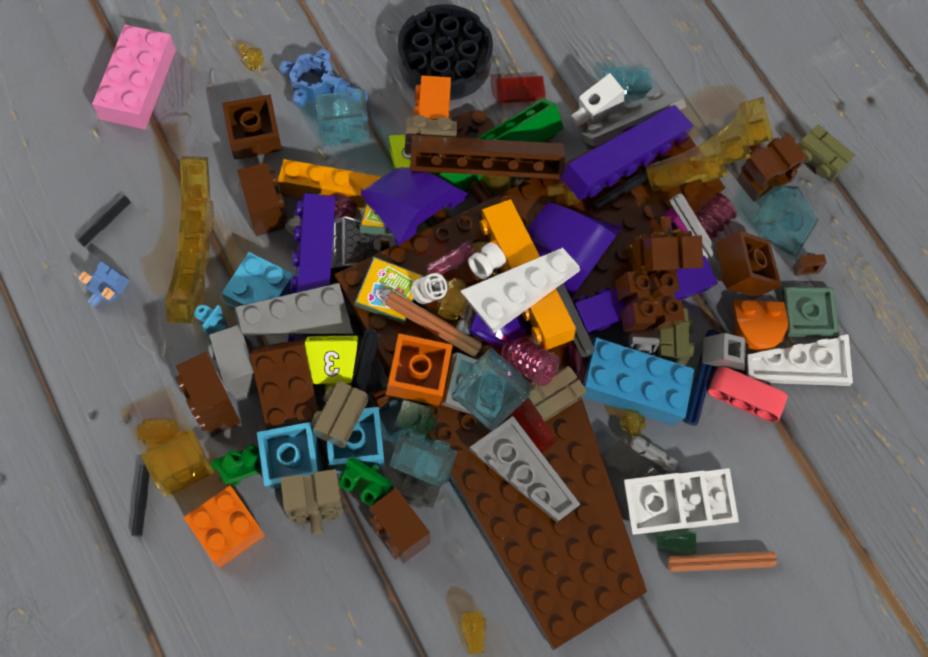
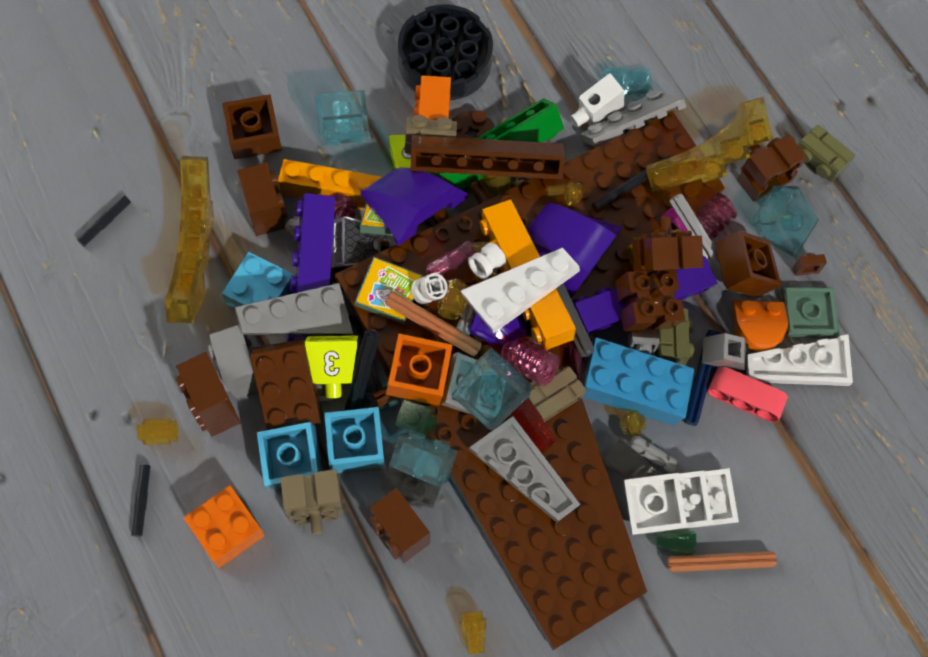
(104, 284): medium blue piece -> none
(134, 77): bright pink brick -> none
(177, 462): clear yellow brick -> none
(211, 320): medium azure hinge -> none
(238, 465): green hips -> none
(252, 56): clear yellow plate -> none
(321, 65): medium blue piece -> none
(339, 414): dark tan brick -> none
(365, 481): green hips -> none
(520, 89): clear red tile -> none
(626, 153): dark purple brick -> none

